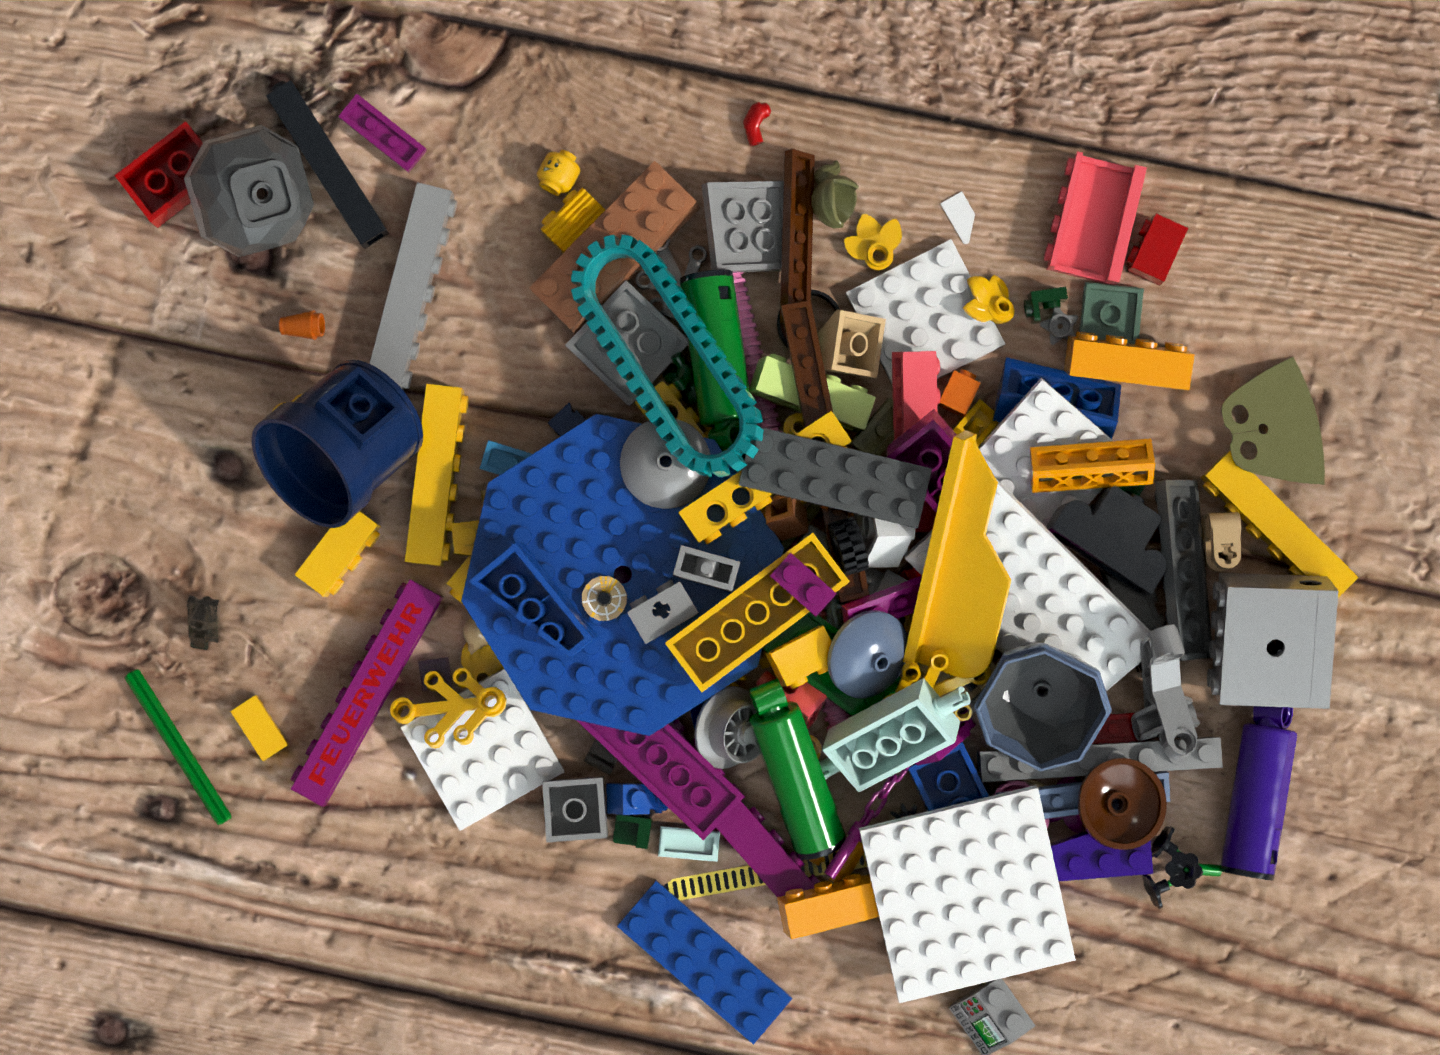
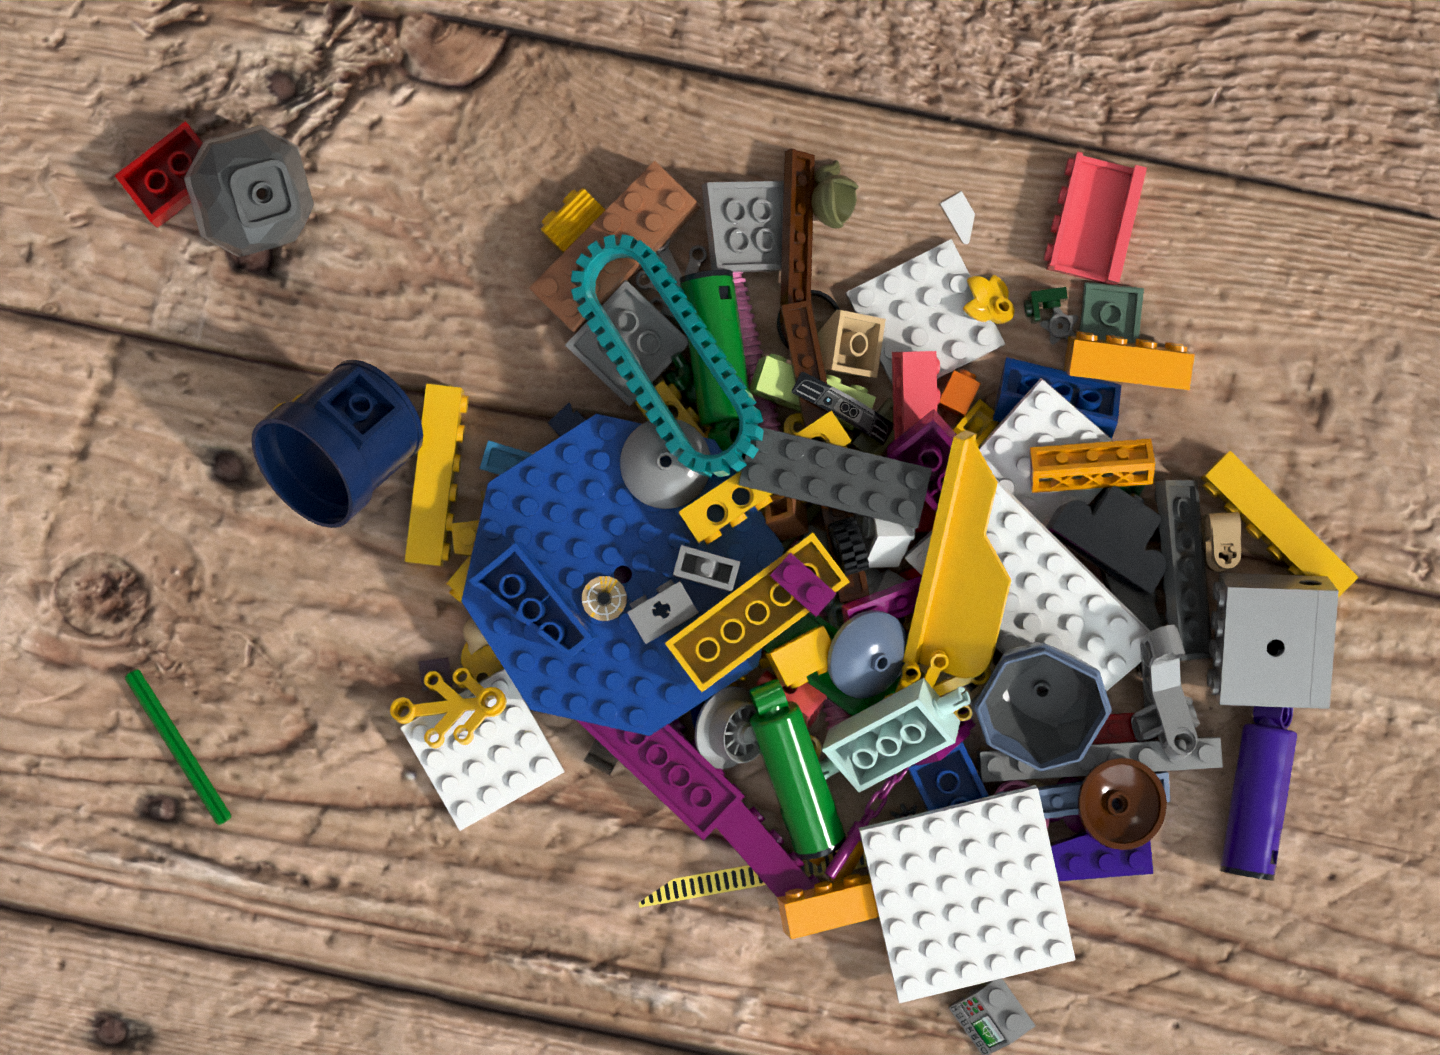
(203, 621): clear smoke hips -> none
(259, 728): yellow tile -> none
(303, 325): orange cone -> none
(327, 163): black brick -> none
(338, 553): yellow brick -> none
(366, 693): magenta brick -> none
(382, 133): magenta plate -> none
(412, 282): light grey brick -> none
(558, 172): yellow head -> none
(575, 809): light grey brick -> none
(632, 799): blue brick -> none
(632, 830): dark green panel -> none
(686, 844): light aqua tile -> none
(704, 962): blue plate -> none
(752, 121): red arm -> none
(843, 406): none -> sticker
(873, 238): yellow plate -> none
(1157, 248): red piece -> none
(1182, 869): black plant -> none
(1293, 440): olive piece -> none

